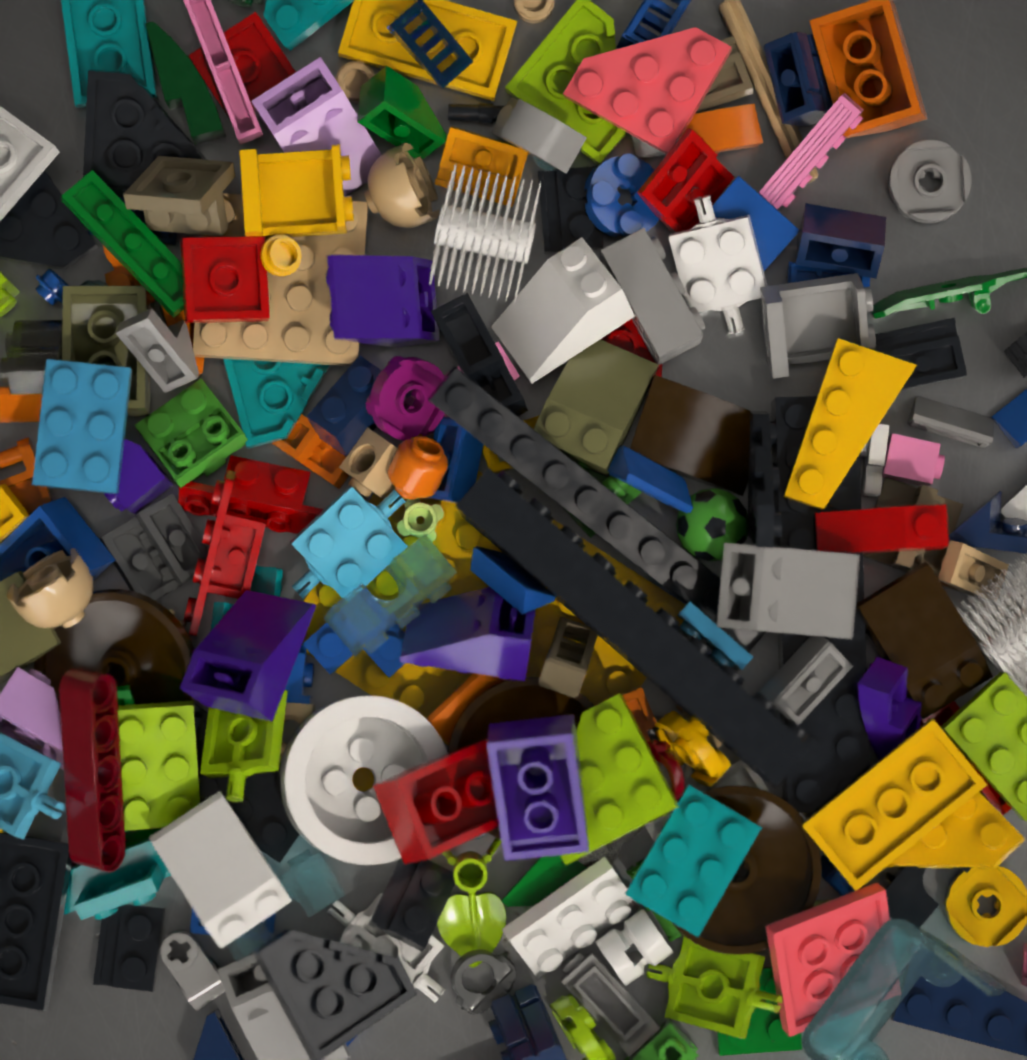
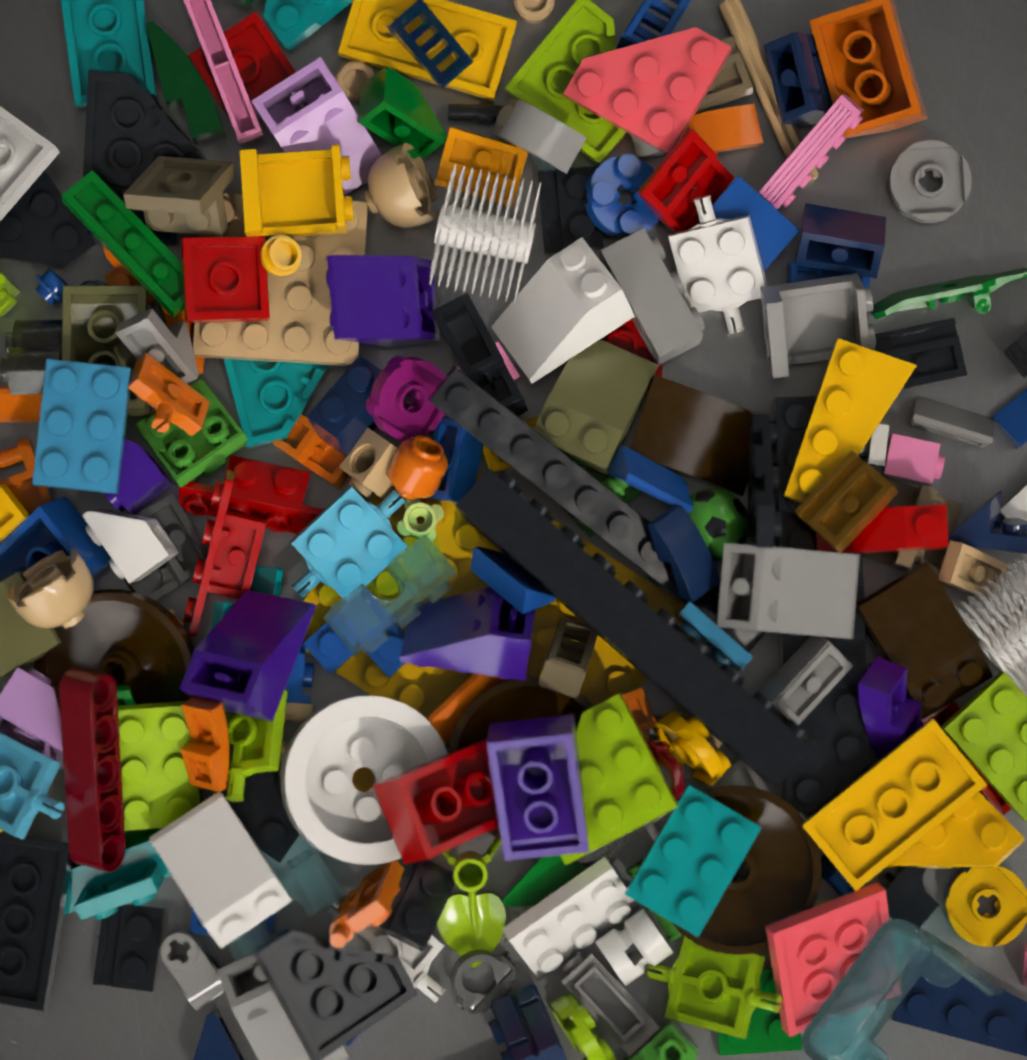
(133, 542): none -> white slope
(169, 396): none -> orange plate
(208, 752): none -> orange slope
(367, 903): none -> orange plate
(682, 546): none -> dark blue slope
(846, 501): none -> pearl gold plate

